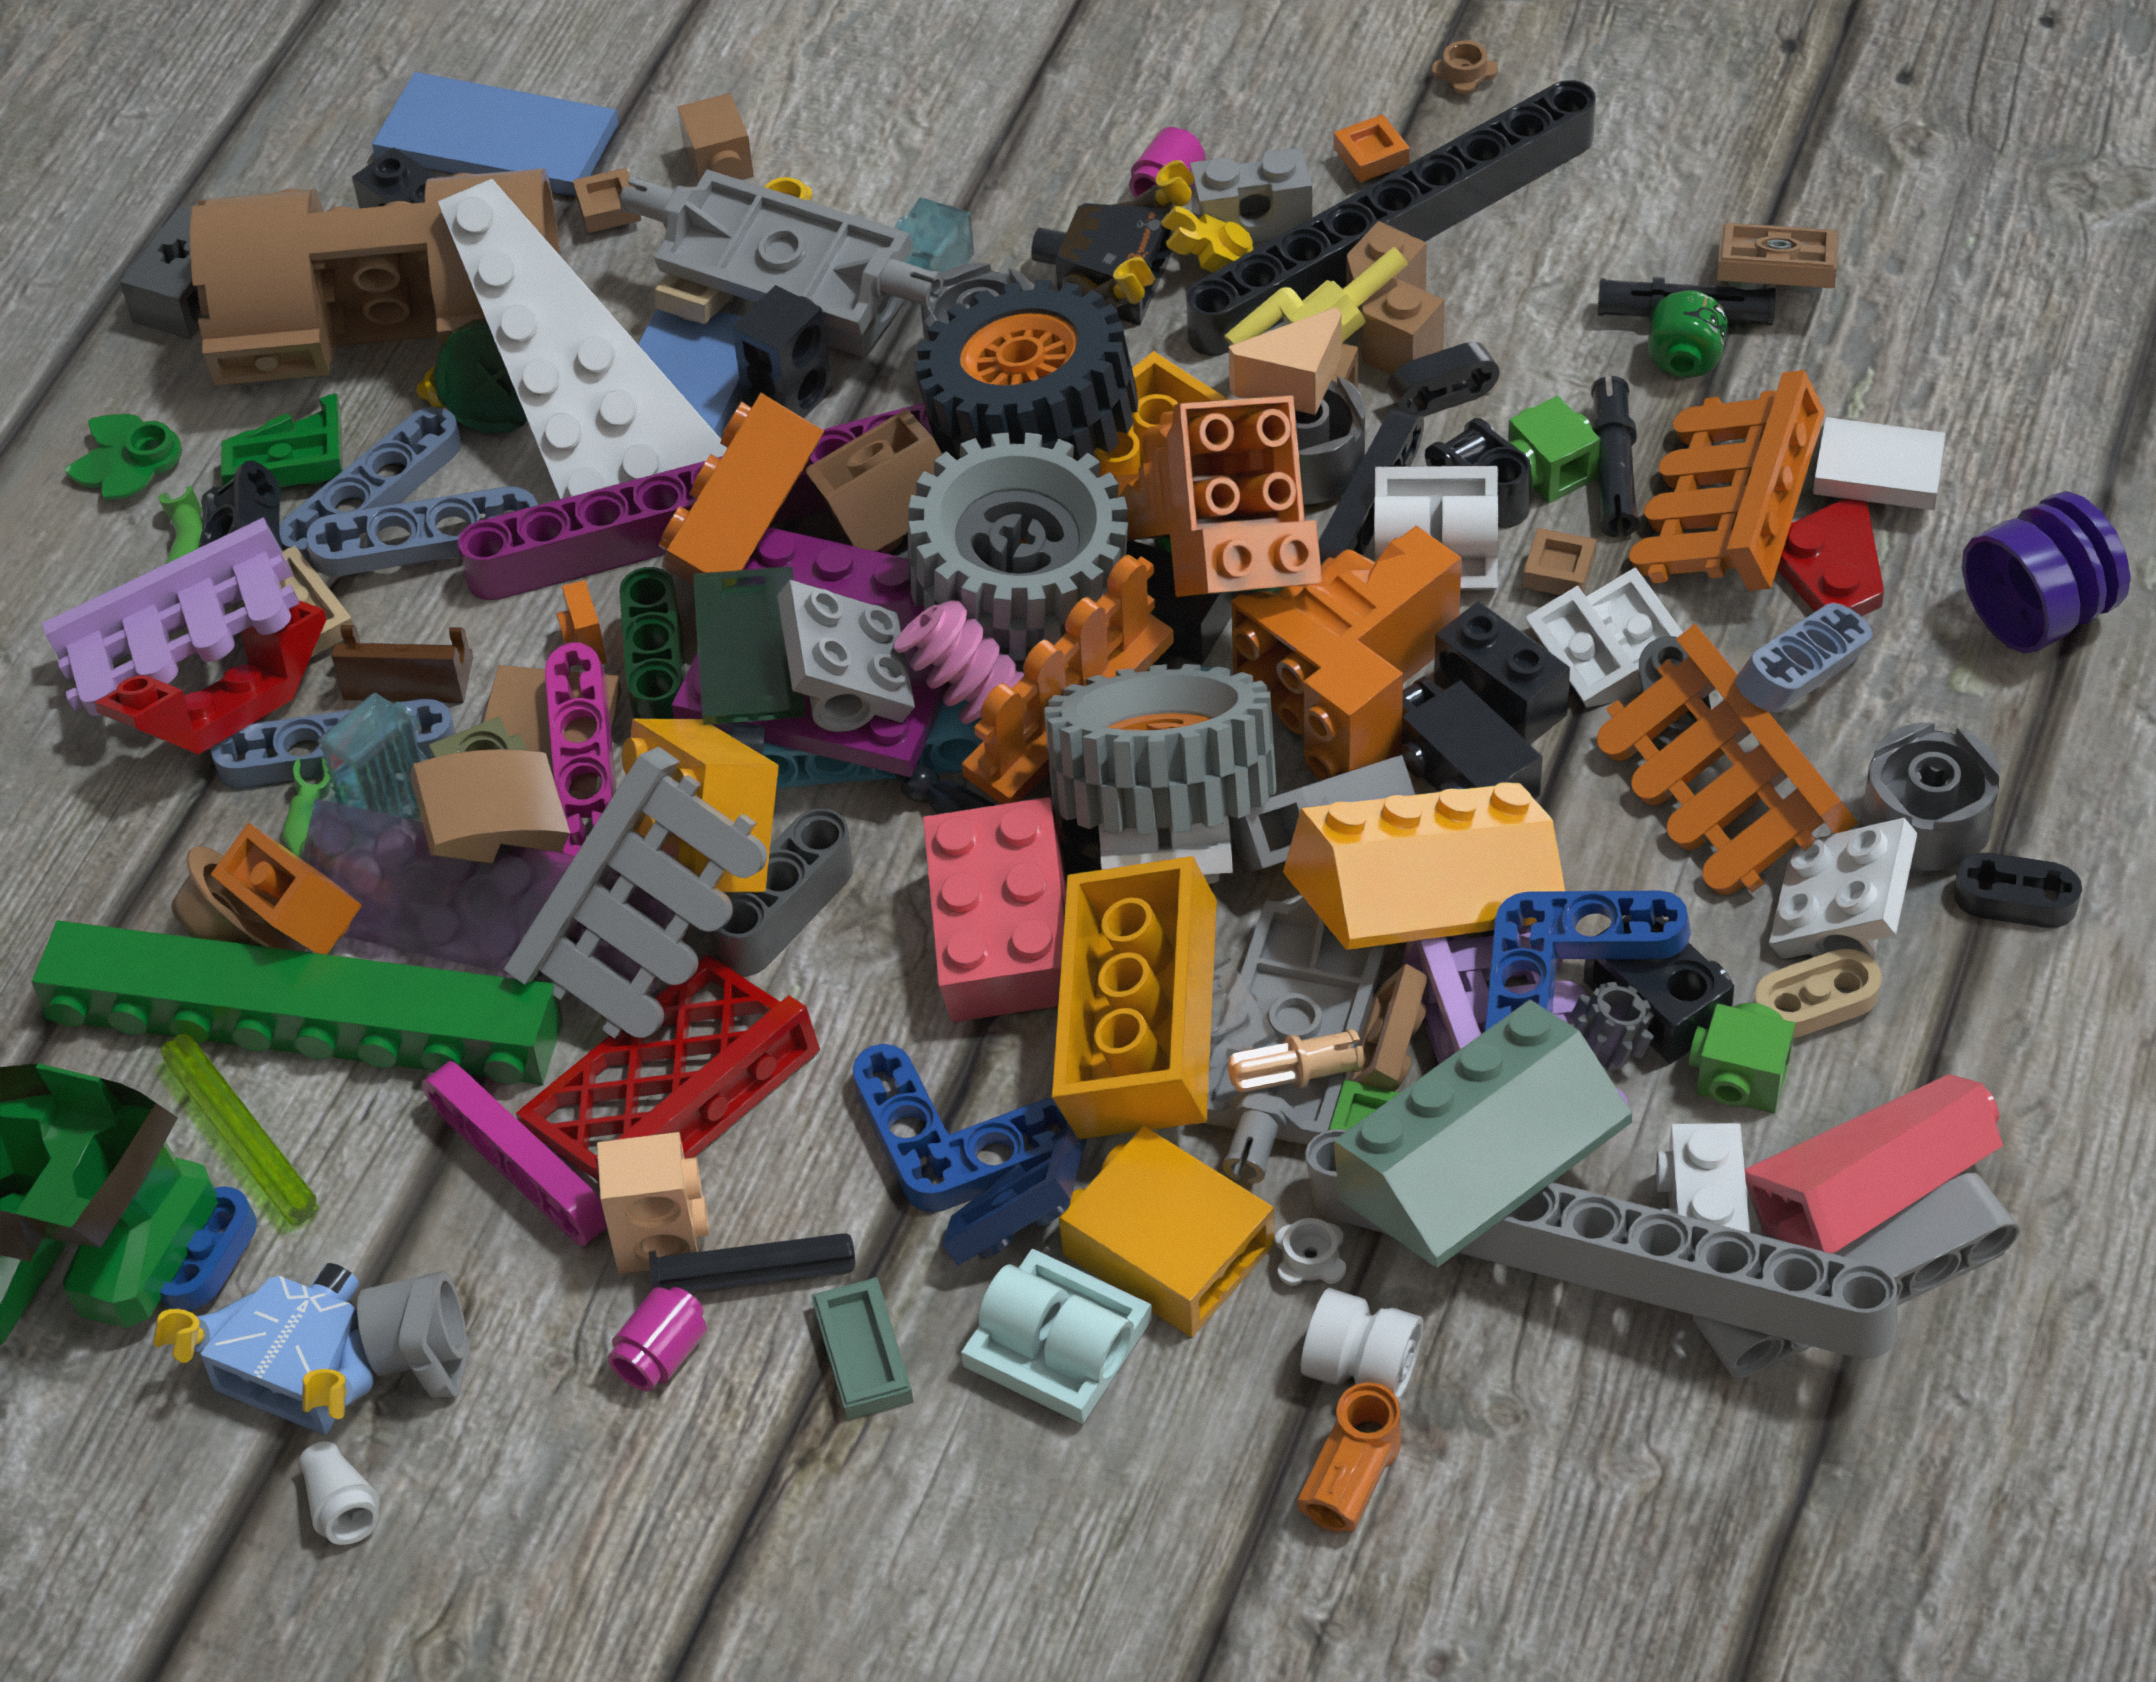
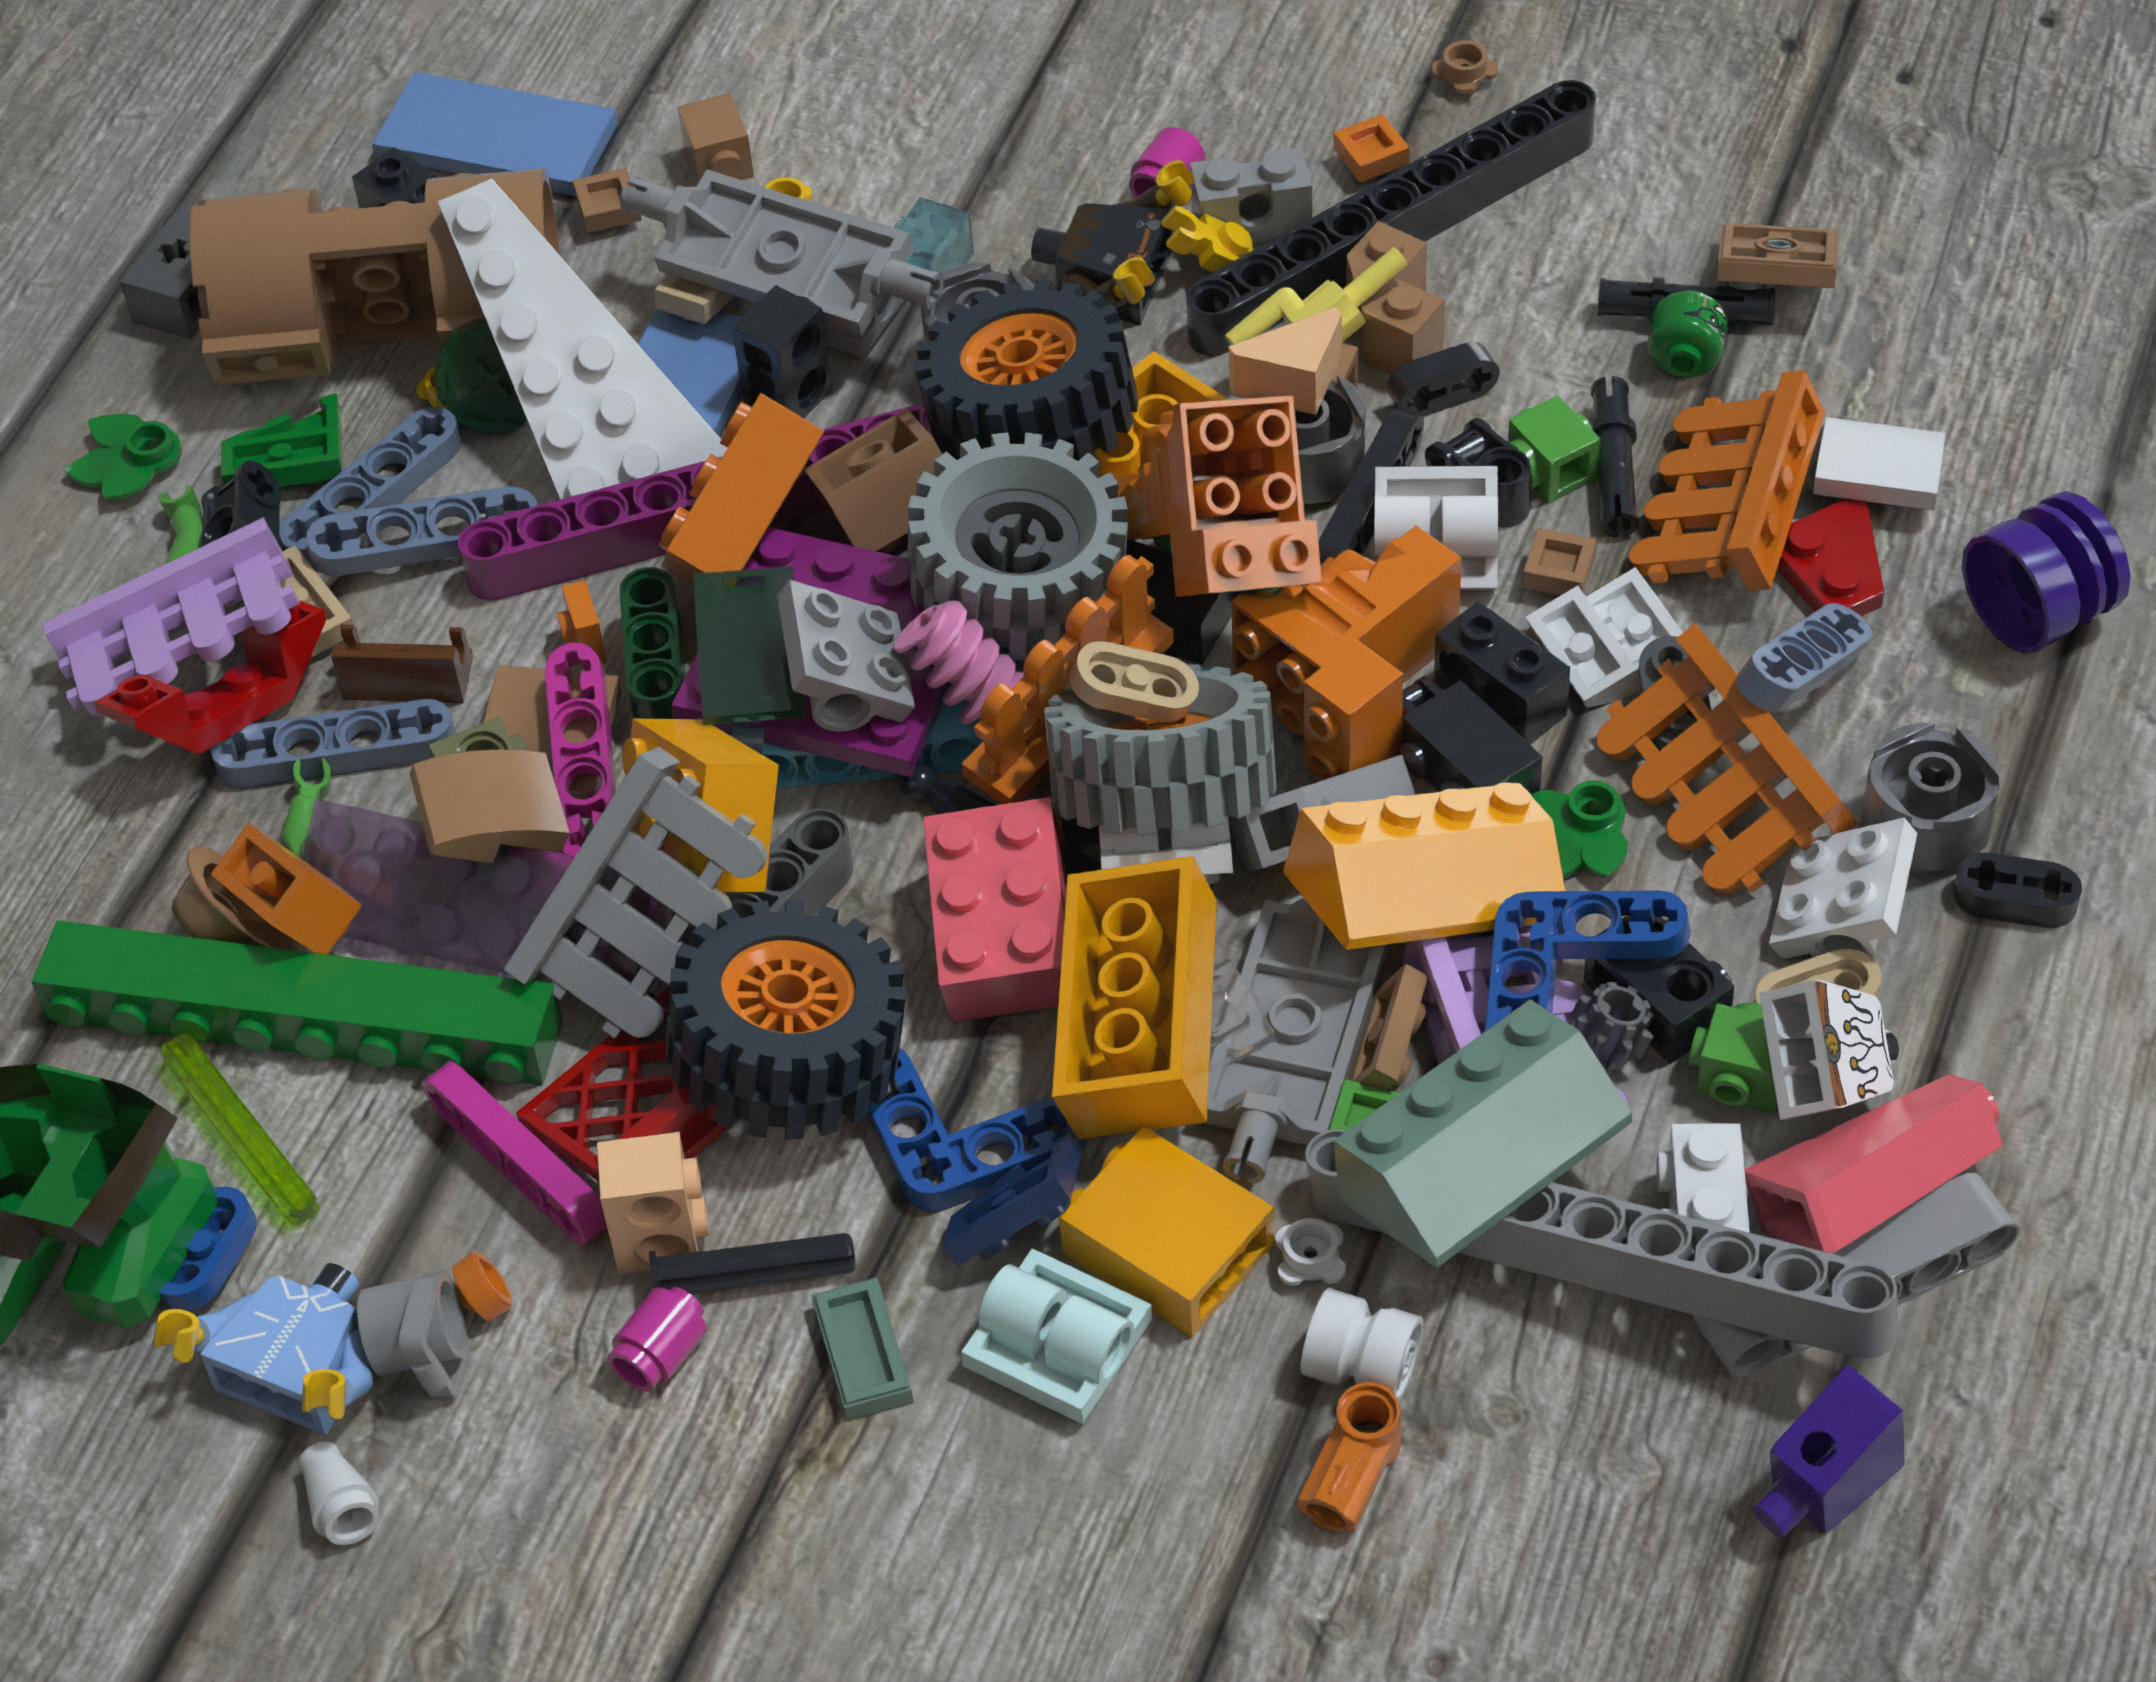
(372, 757): clear light blue brick -> none
(481, 1286): none -> orange tile
(785, 1019): none -> black wheel
(1128, 678): none -> tan plate
(1295, 1061): light nougat axle -> none
(1585, 838): none -> green plate
(1826, 1047): none -> white torso
(1833, 1456): none -> dark purple torso

